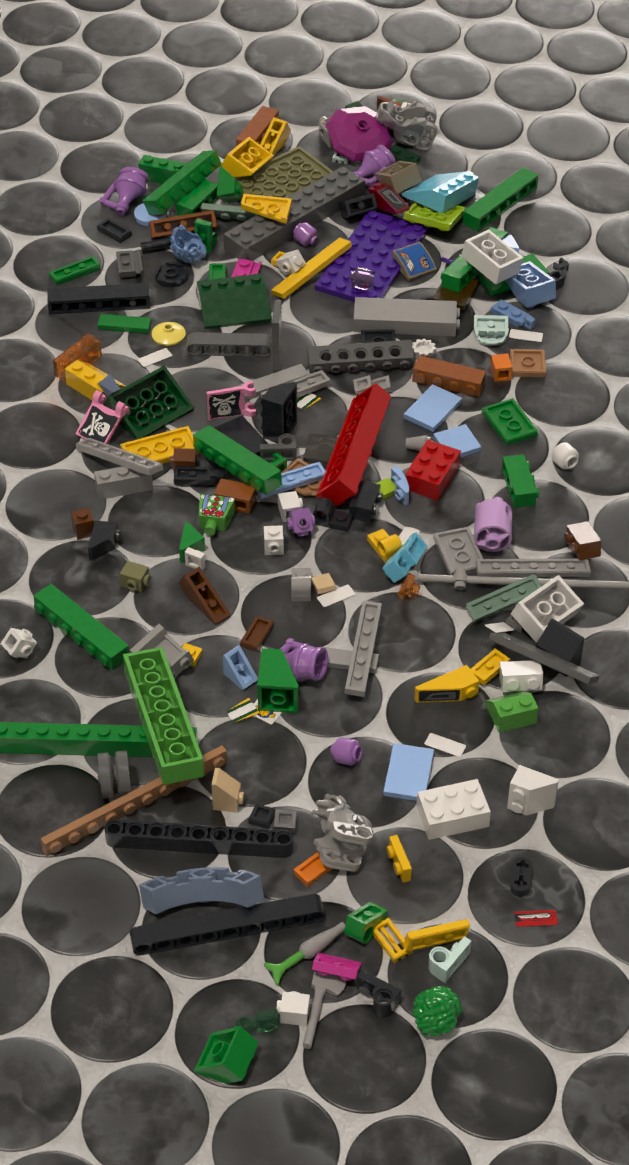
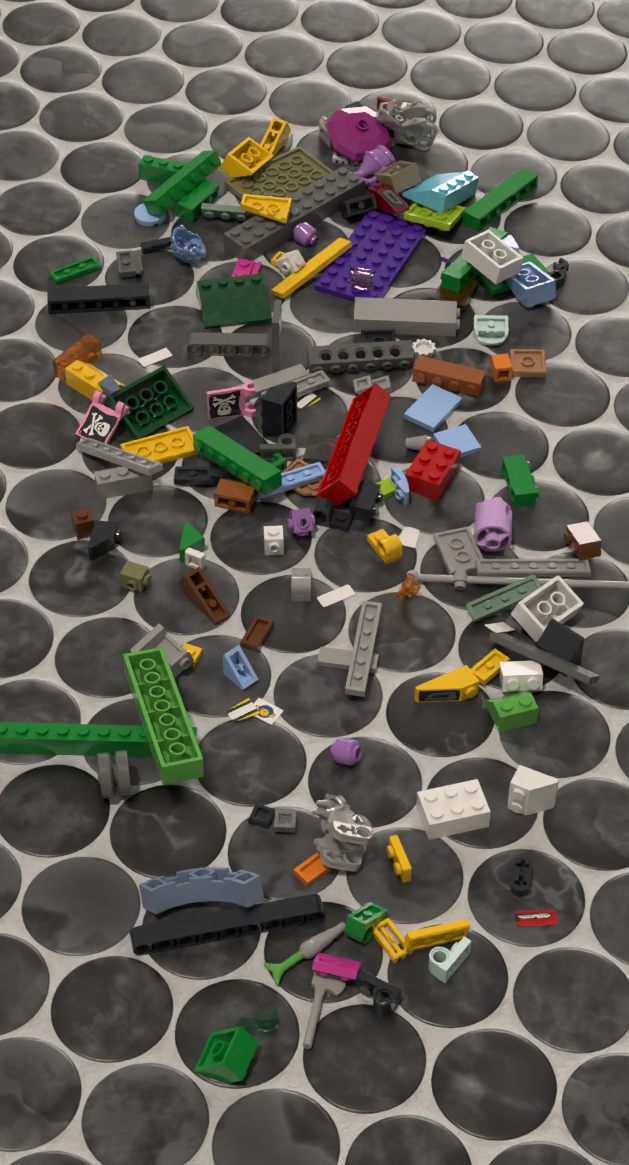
(19, 643): white brick -> none
(80, 626): green brick -> none
(114, 230): black tile -> none
(123, 806): medium nougat plate -> none
(124, 323): green tile -> none
(129, 186): medium lavender piece -> none
(164, 227): dark orange brick -> none
(168, 333): light yellow dish -> none
(171, 275): black tile -> none
(183, 457): reddish brown brick -> none
(199, 838): black beam -> none
(204, 230): green plate -> none
(215, 513): bright green torso -> none
(217, 270): green tile -> none
(226, 792): tan slope -> none
(228, 187): green slope -> none
(258, 125): dark orange brick -> none
(276, 683): green slope -> none
(288, 502): white brick -> none
(294, 1008): white brick -> none
(305, 660): medium lavender piece -> none
(323, 583): tan tile -> none
(404, 155): clear green plate -> none
(405, 558): medium azure slope -> none
(408, 771): light blue tile -> none
(414, 261): slope -> none
(436, 1011): green hair -> none
(445, 744): white sticker -> none
(509, 421): green tile -> none
(515, 316): medium blue hinge -> none
(526, 335): white sticker -> none
(565, 456): white head -> none

